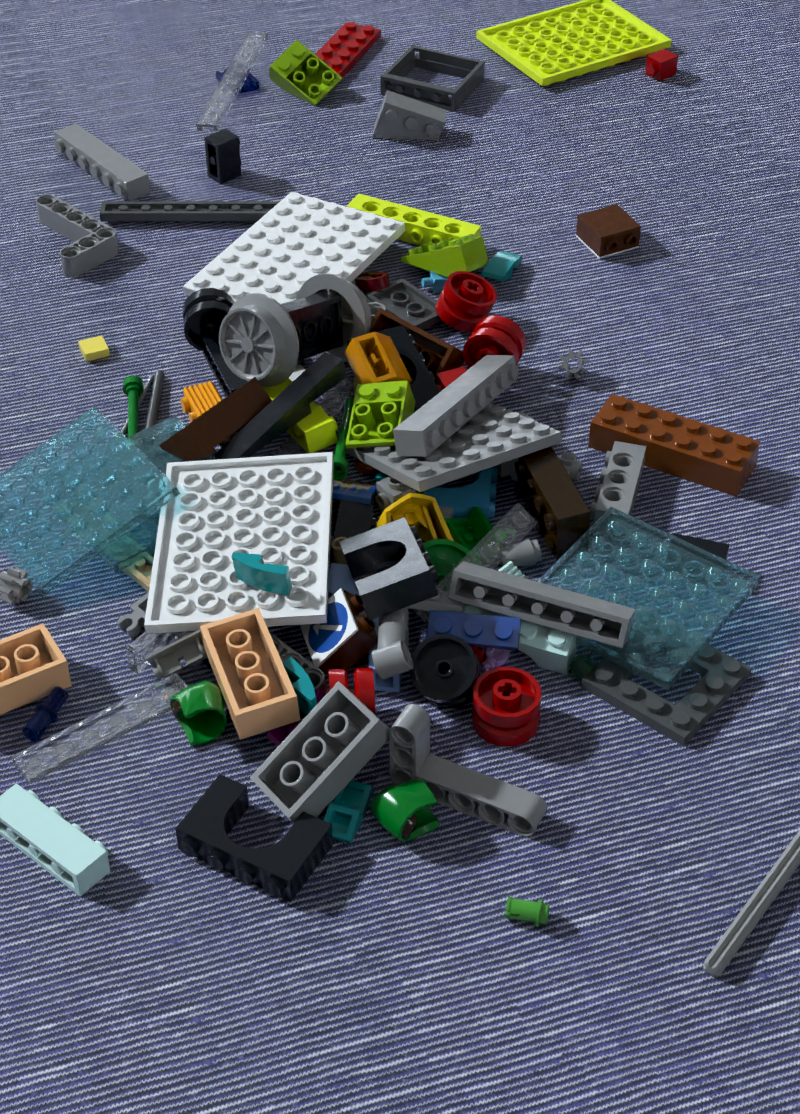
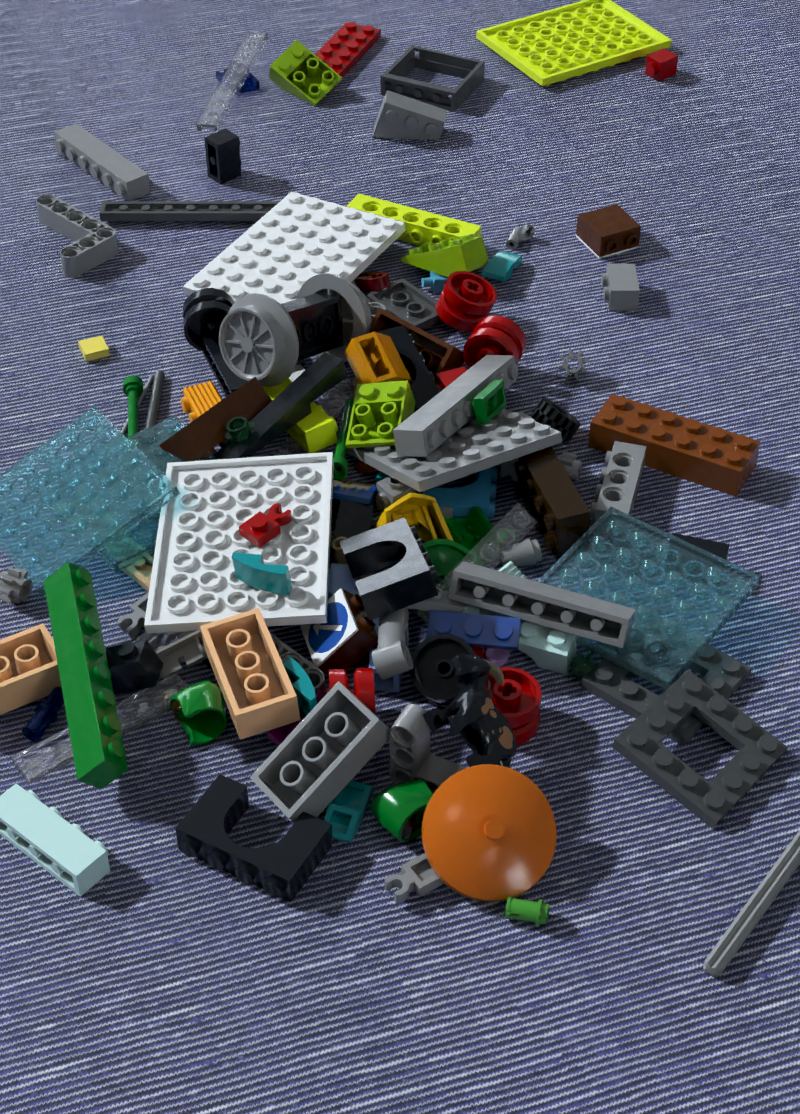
(85, 677): none -> green brick
(133, 666): none -> black brick
(239, 429): none -> clear green plate
(263, 527): none -> red plate
(415, 876): none -> light grey plate
(476, 714): none -> black animal
(489, 402): none -> green plate
(489, 833): none -> orange dish
(519, 235): none -> light grey arm
(557, 418): none -> black tyre
(621, 287): none -> light grey brick
(707, 800): none -> dark grey plate

